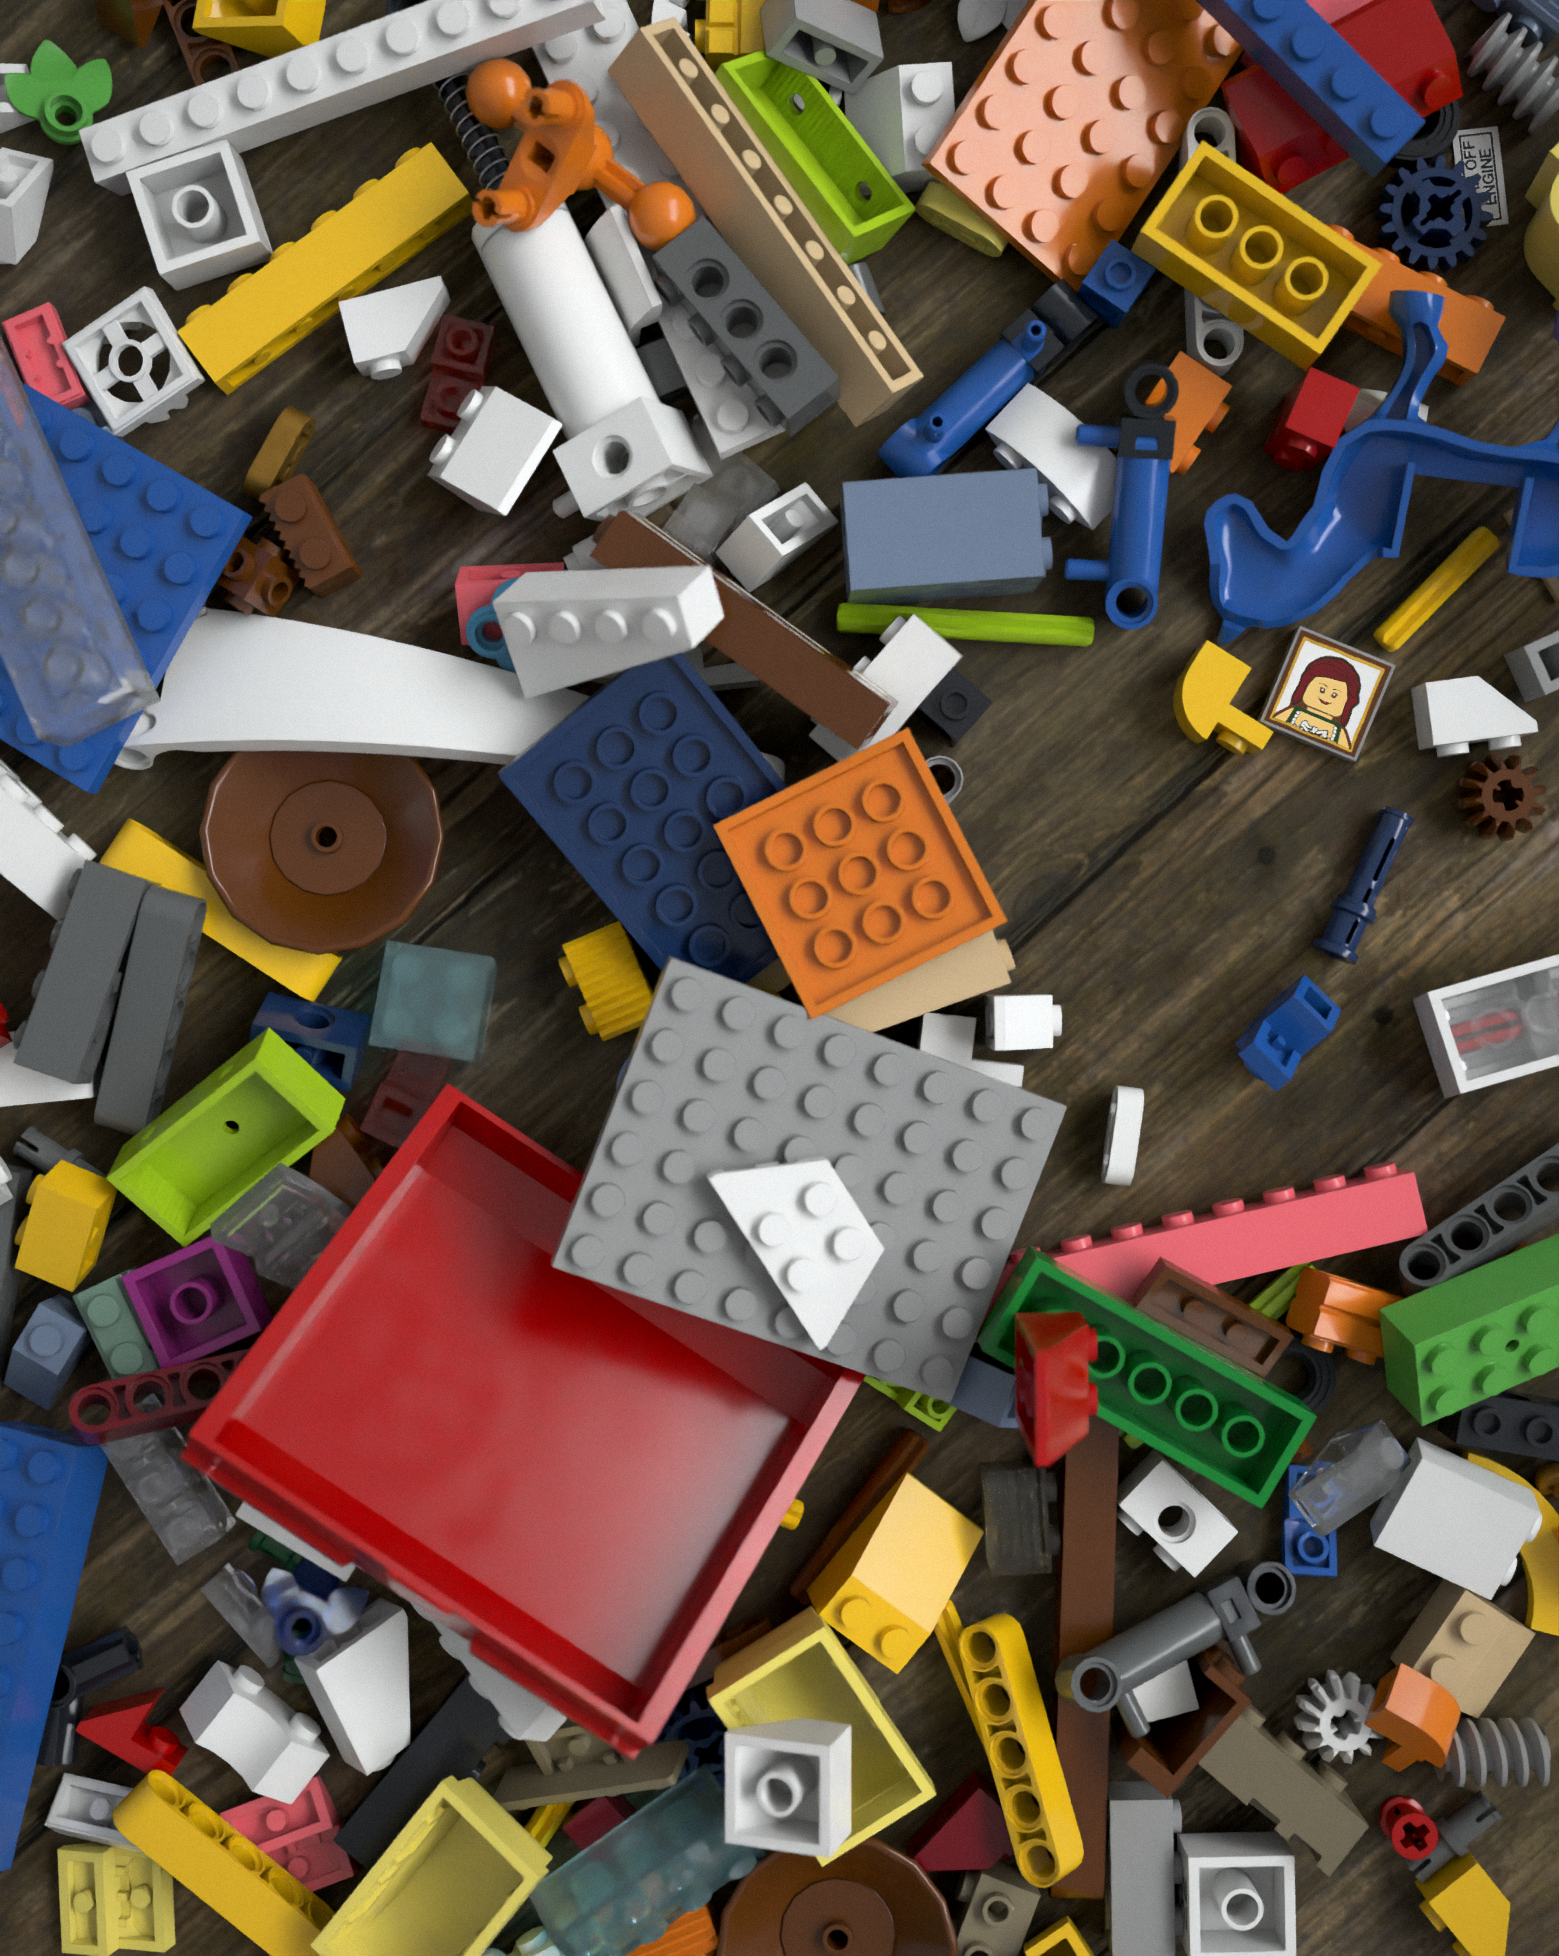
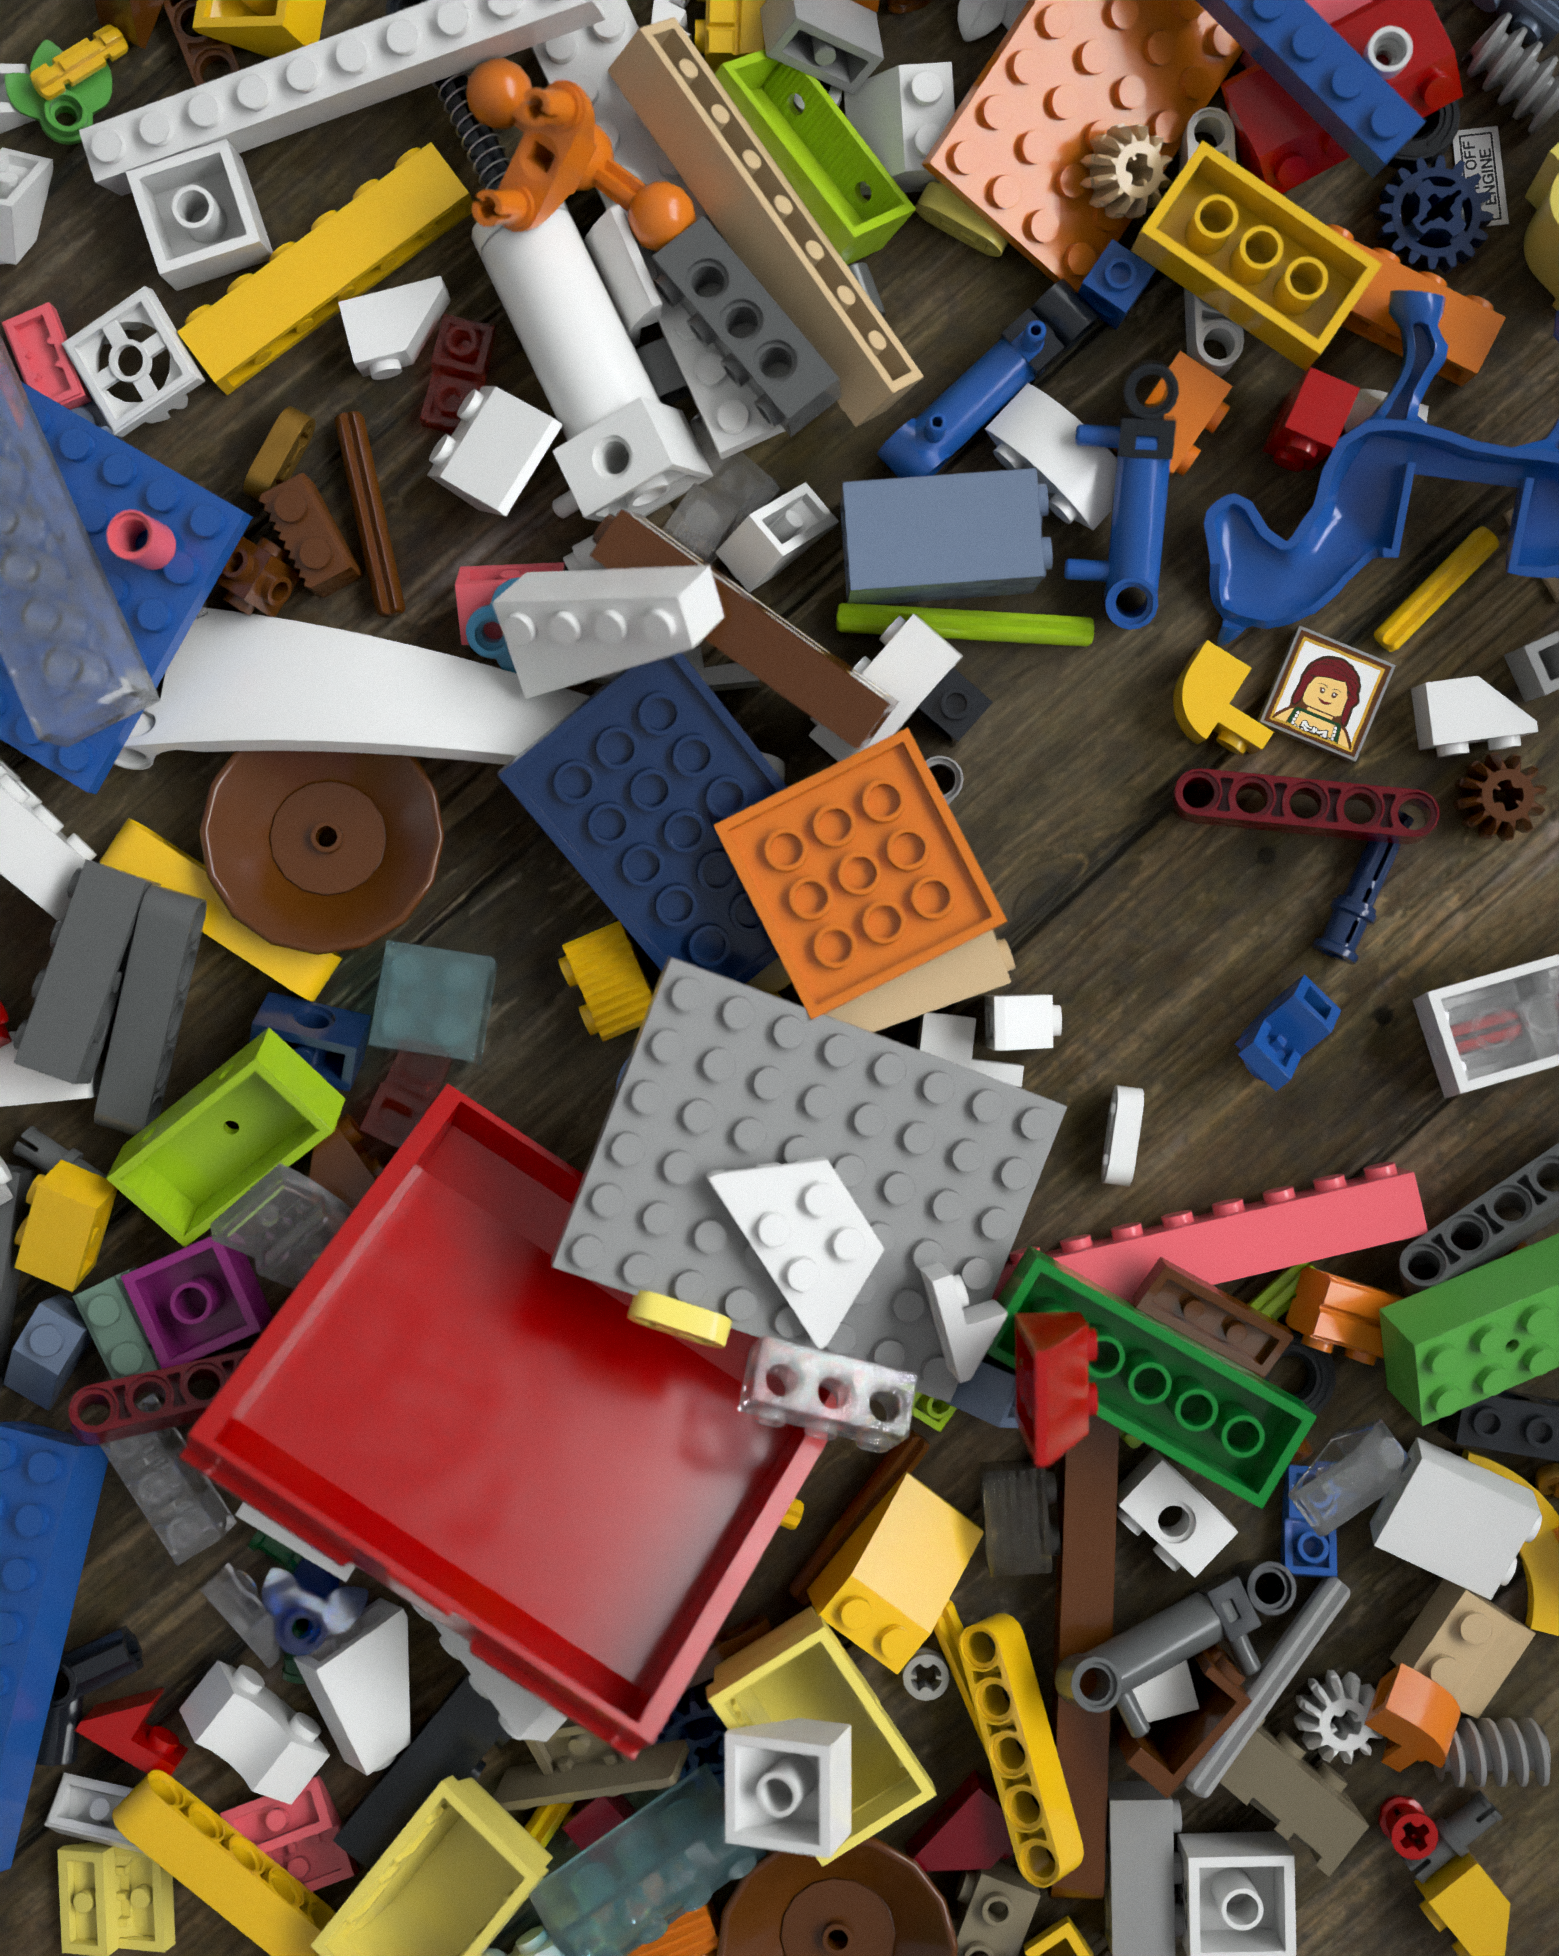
(79, 62): none -> yellow axle
(123, 534): none -> coral beam
(369, 514): none -> reddish brown axle
(679, 1319): none -> light yellow beam
(849, 1380): none -> clear brick
(924, 1689): none -> light grey bush
(961, 1332): none -> white slope
(1126, 171): none -> tan gear
(1270, 1682): none -> light grey axle
(1328, 795): none -> dark red beam
(1394, 44): none -> white hose

